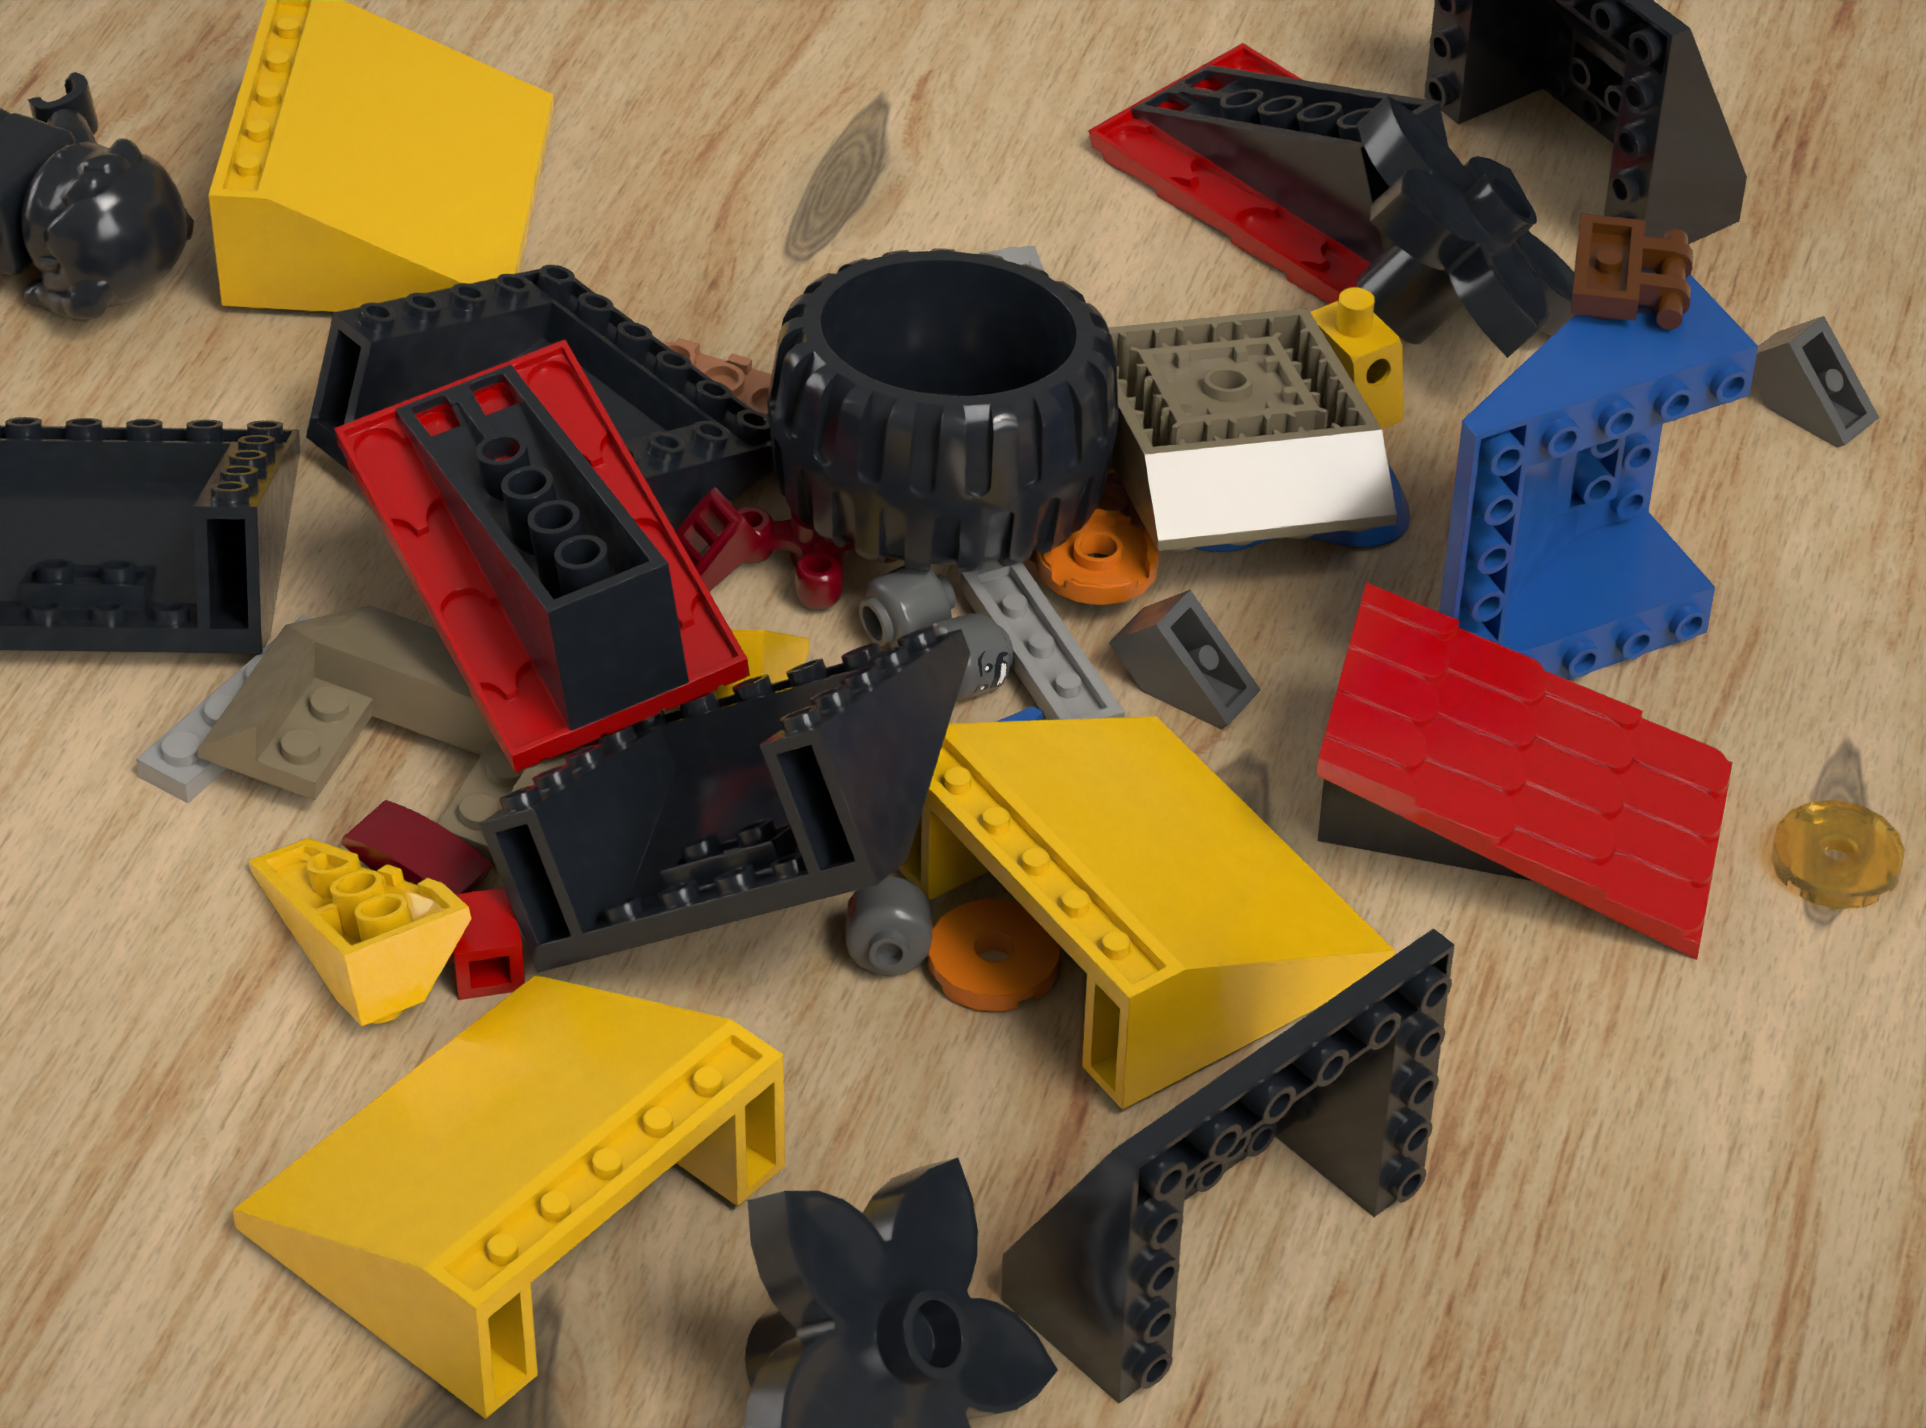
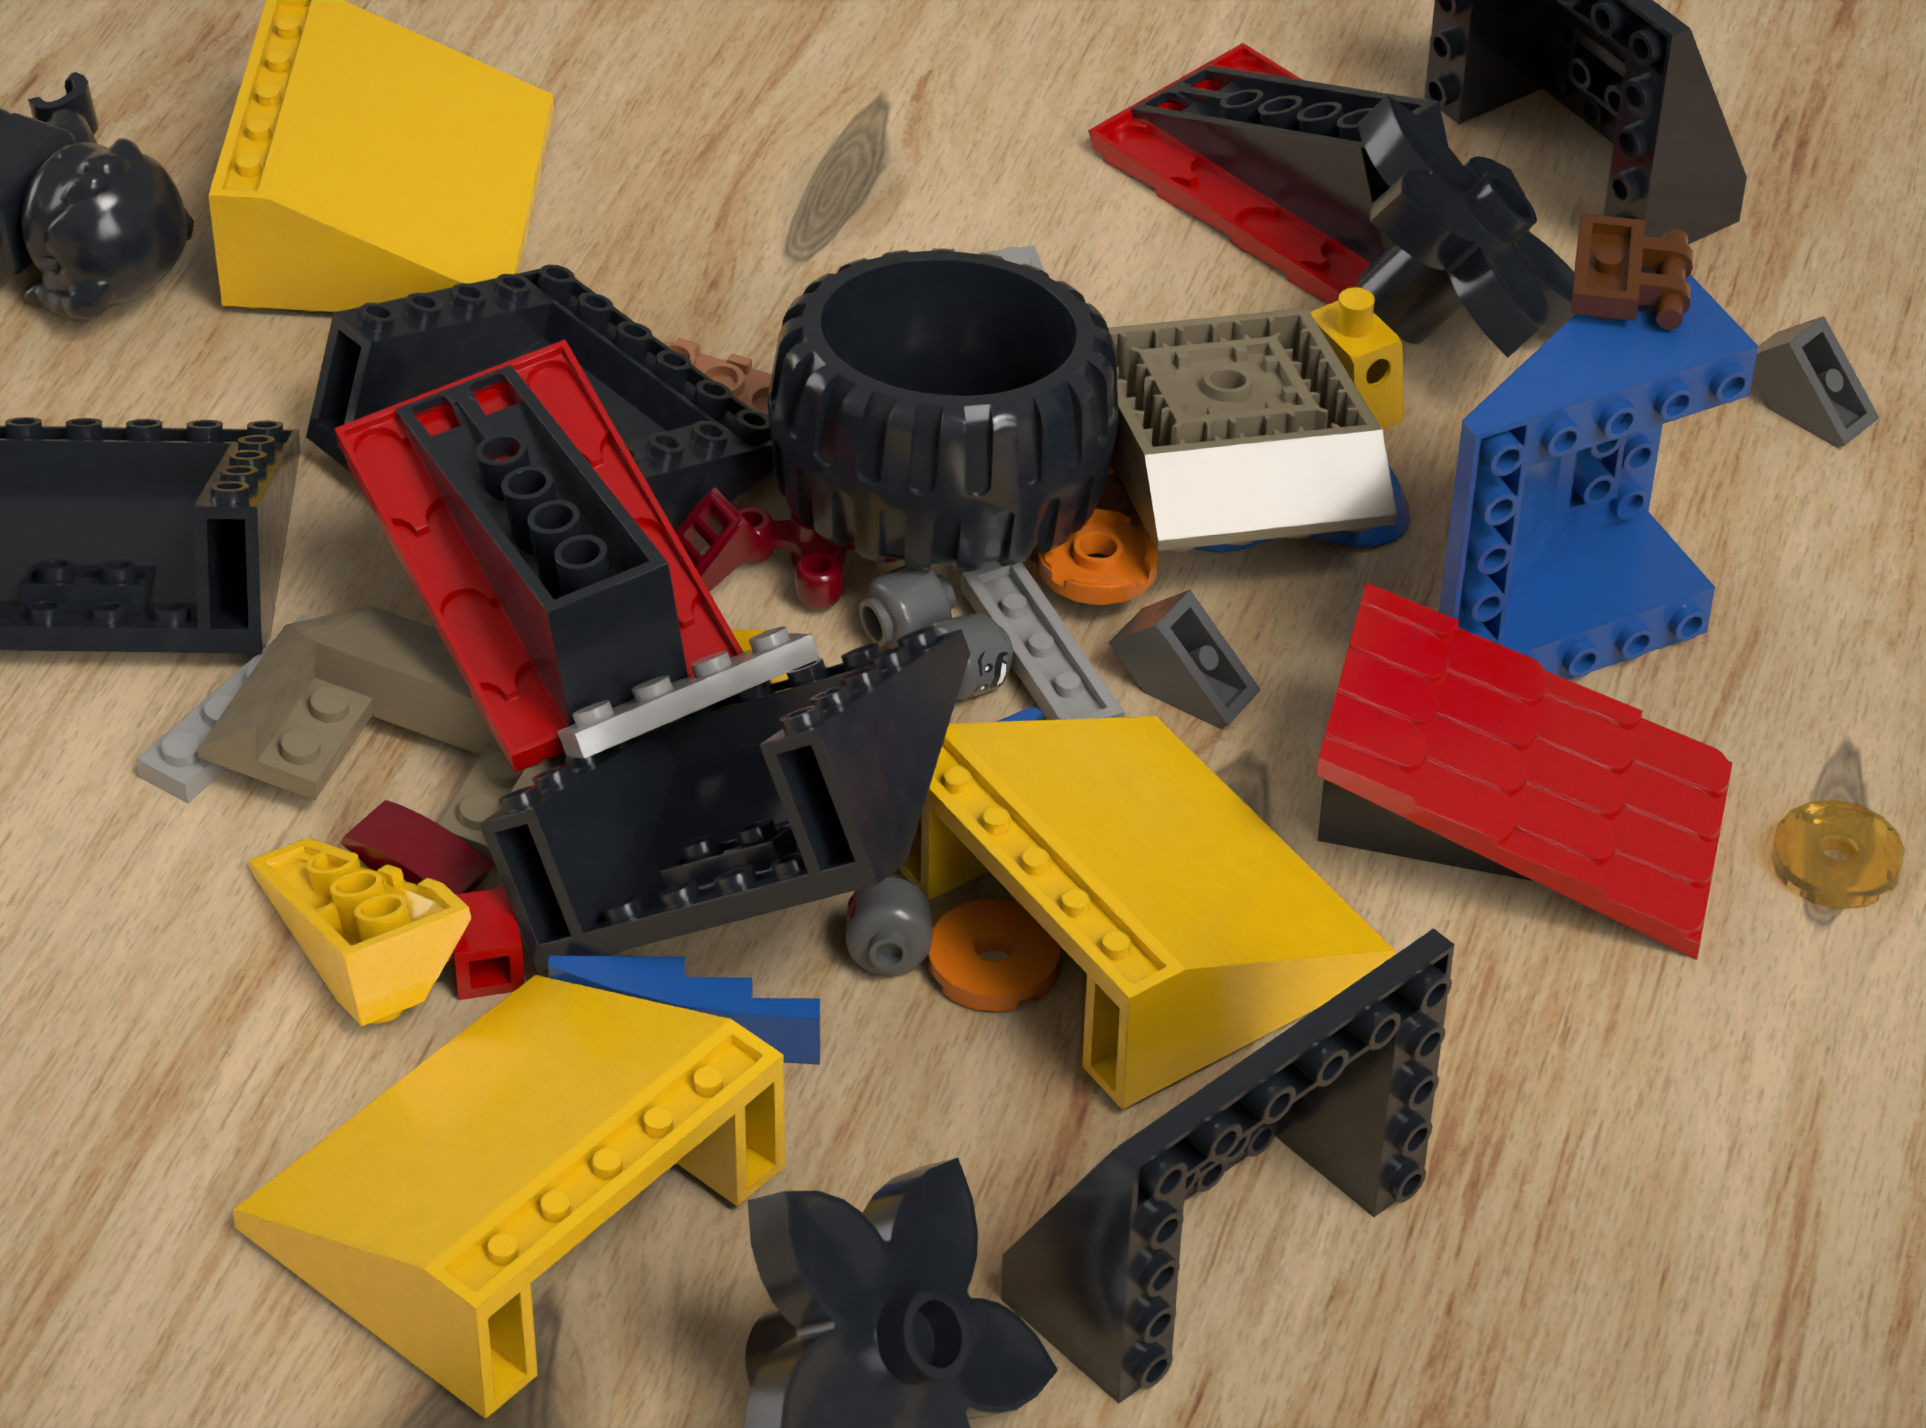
(661, 701): none -> light grey plate
(783, 1023): none -> blue slope

